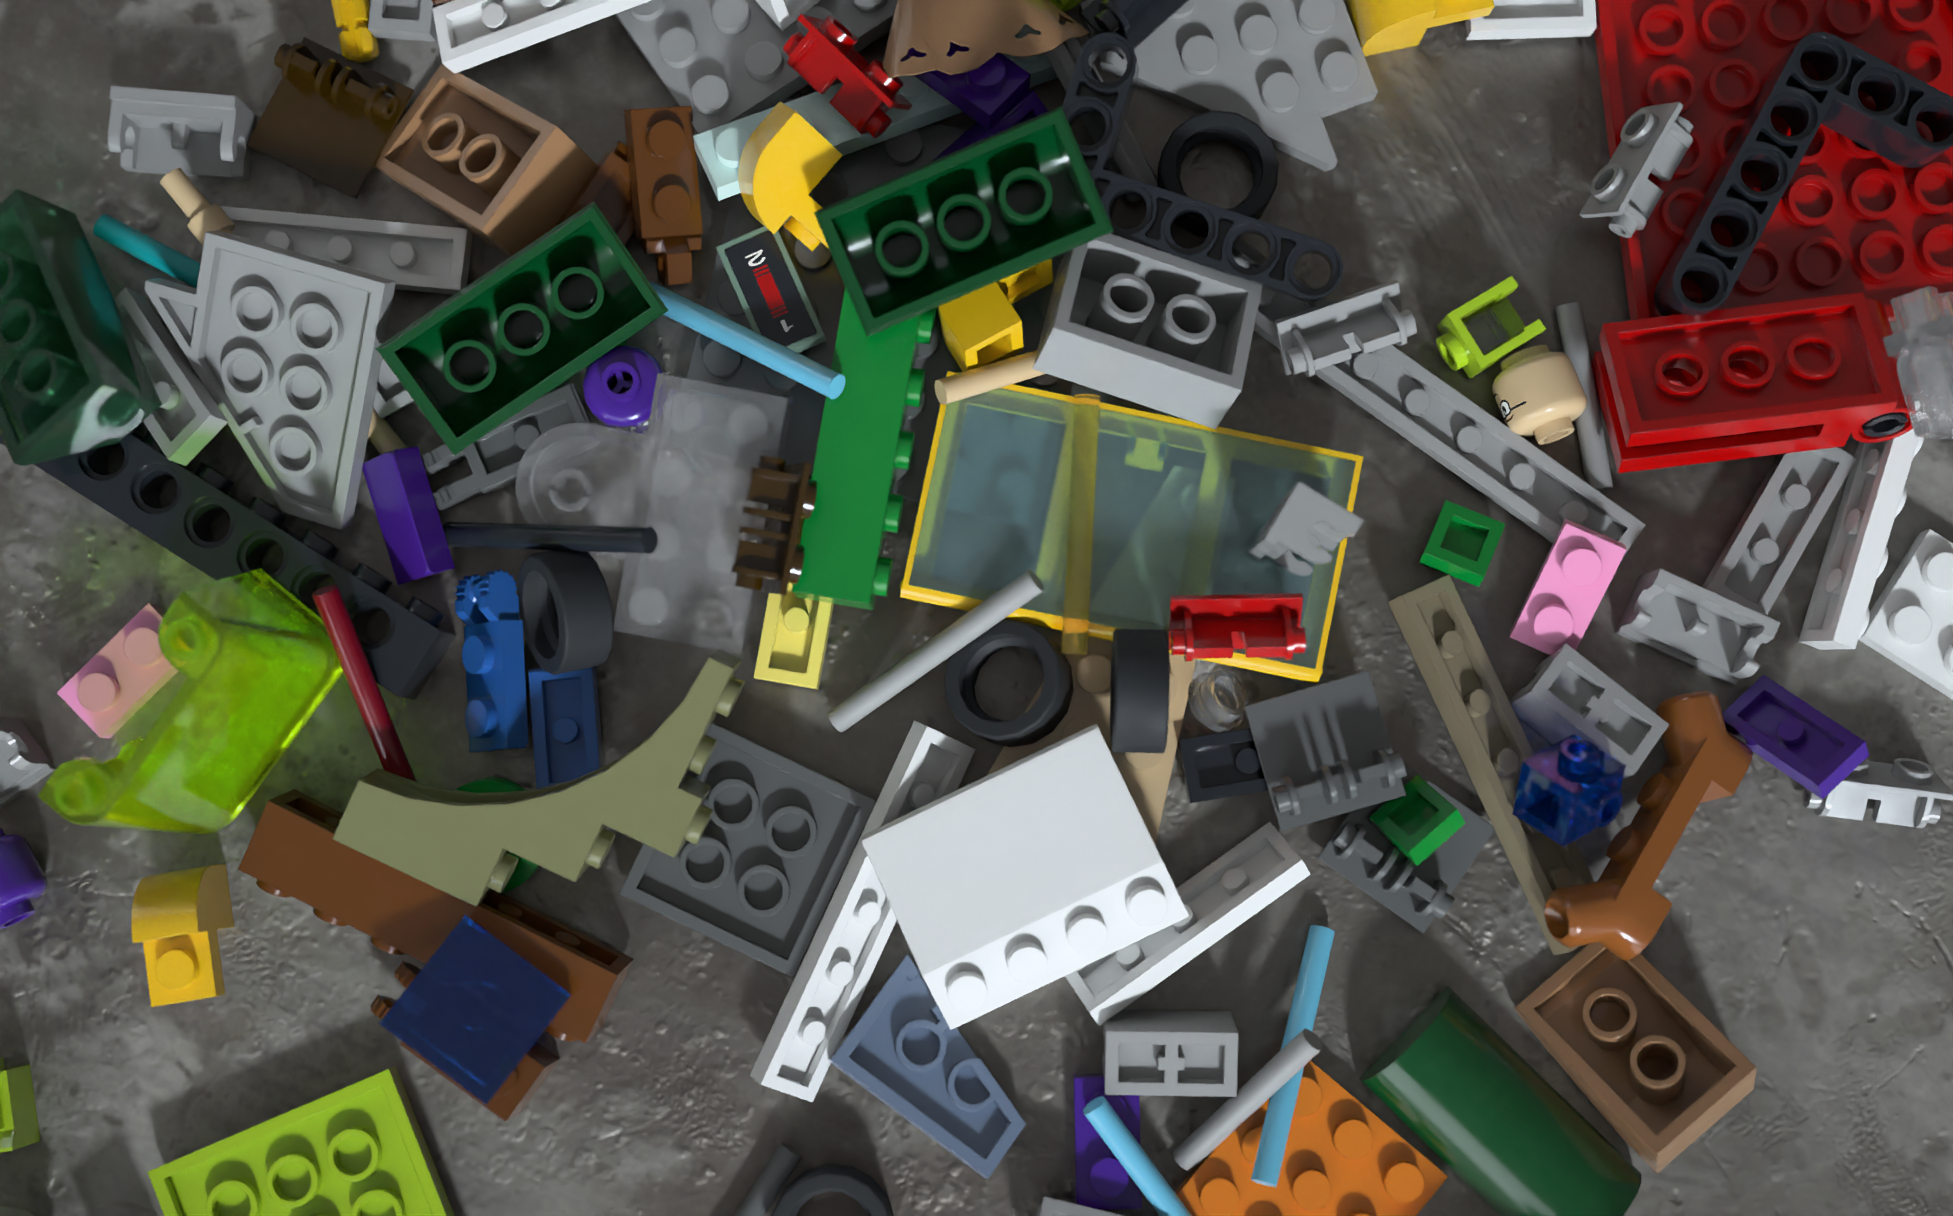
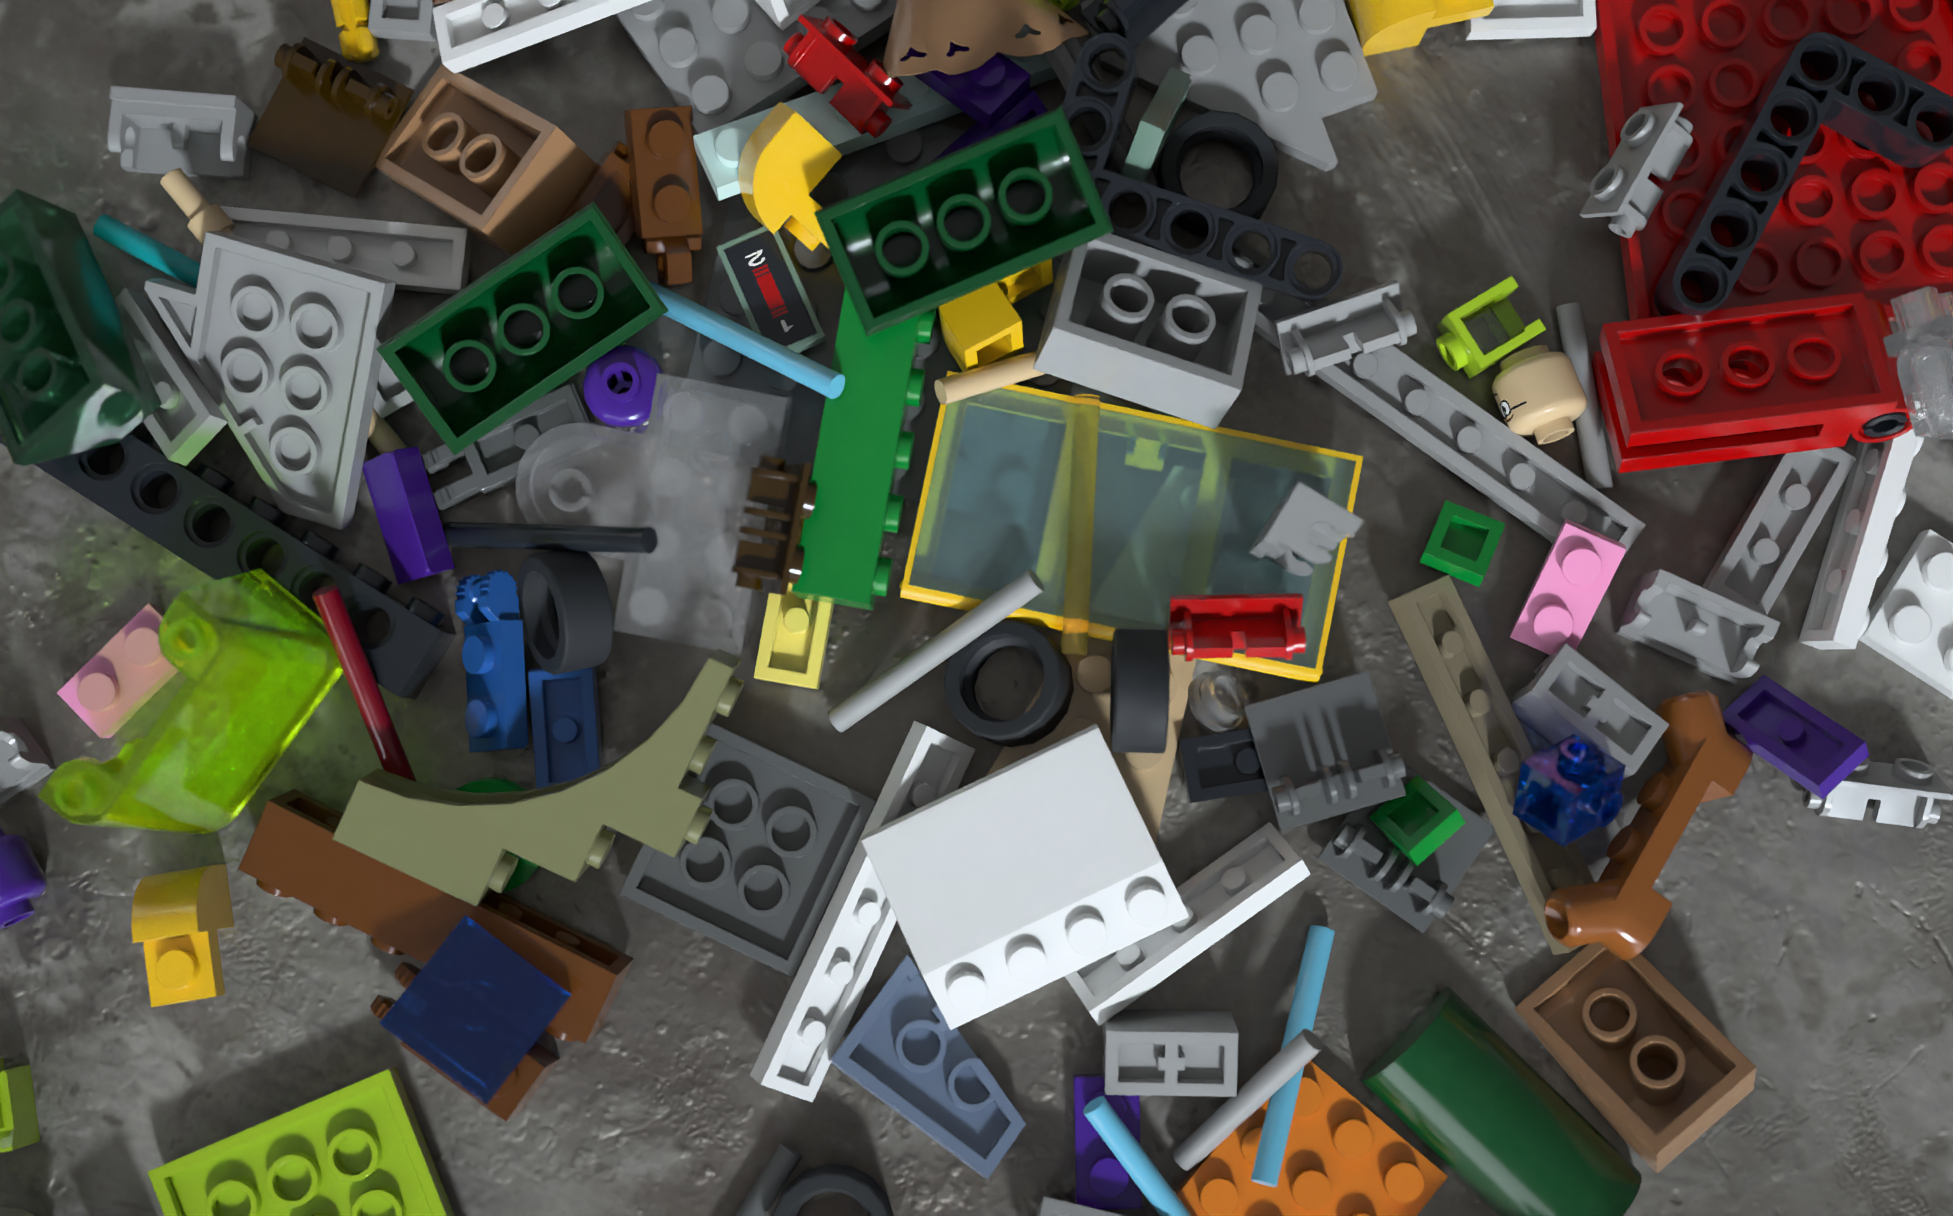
(1156, 125): none -> sand green tile

